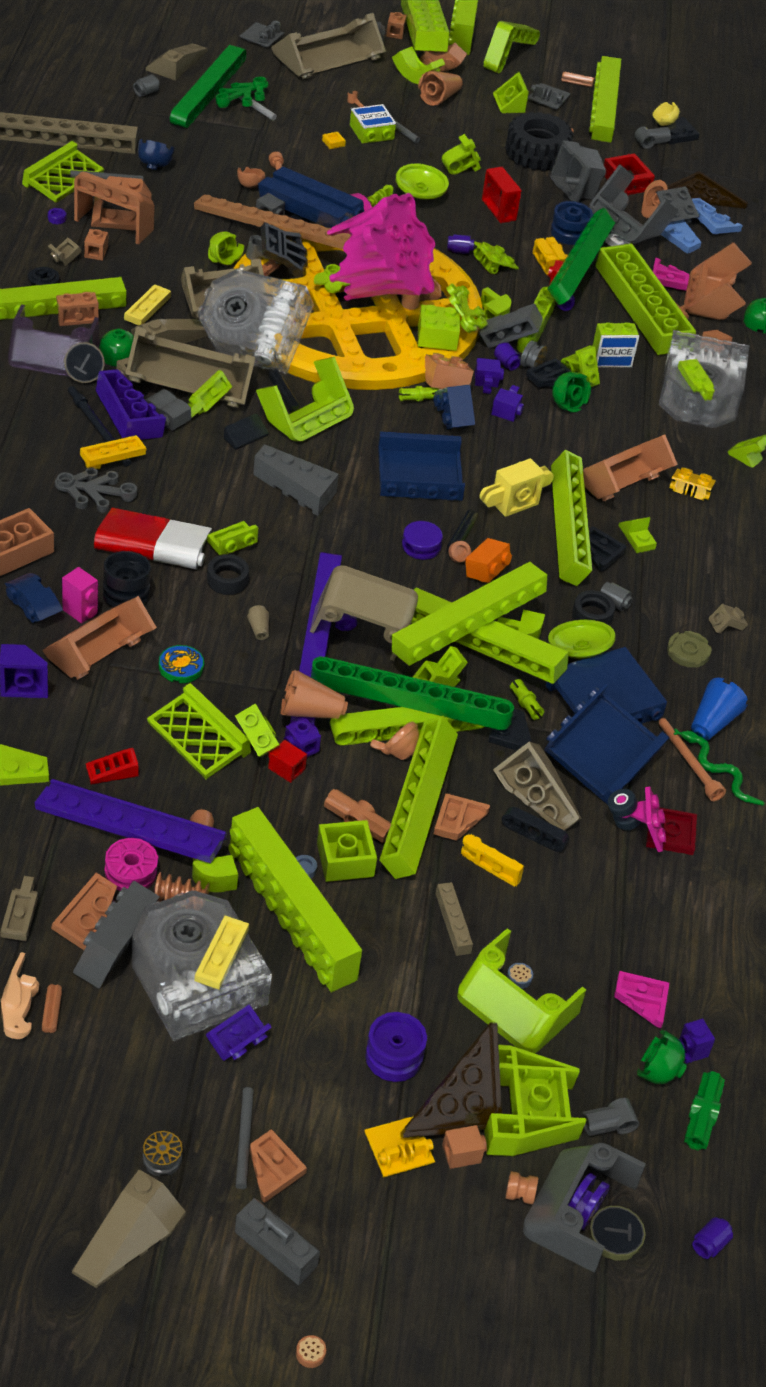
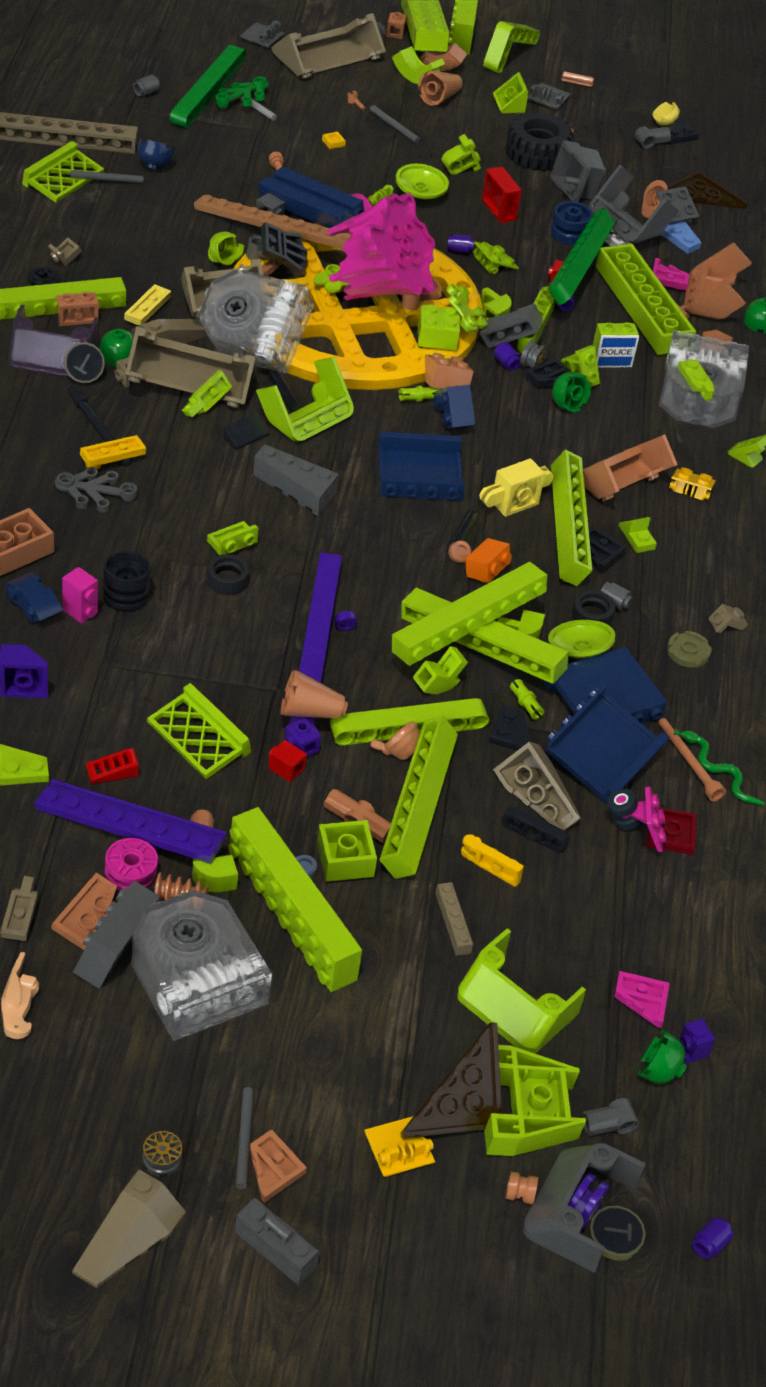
(51, 1008): nougat axle -> none
(56, 216): dark purple tile -> none
(89, 185): nougat windscreen -> none
(96, 244): nougat brick -> none
(100, 637): nougat windscreen -> none
(118, 218): nougat wedge -> none
(128, 408): dark purple wedge -> none
(152, 537): door -> none
(175, 410): dark grey brick -> none
(176, 61): dark tan wedge -> none
(181, 663): tile -> none
(221, 952): light yellow plate -> none
(237, 1032): dark purple bracket -> none
(250, 177): nougat hair -> none
(258, 730): lime pin -> none
(259, 621): dark tan cone -> none
(311, 1351): tile -> none
(366, 598): dark tan windscreen -> none
(372, 123): piece -> none
(396, 1046): dark purple wheel -> none
(413, 693): green beam -> none
(422, 540): dark purple head -> none
(458, 816): nougat wing -> none
(464, 1146): nougat brick -> none
(488, 374): dark purple brick -> none
(508, 404): dark purple brick -> none
(520, 974): tile -> none
(548, 251): yellow brick -> none
(605, 99): lime brick -> none
(642, 174): red window -> none
(704, 1110): green piece -> none
(713, 221): medium blue wing -> none
(718, 707): blue cone -> none

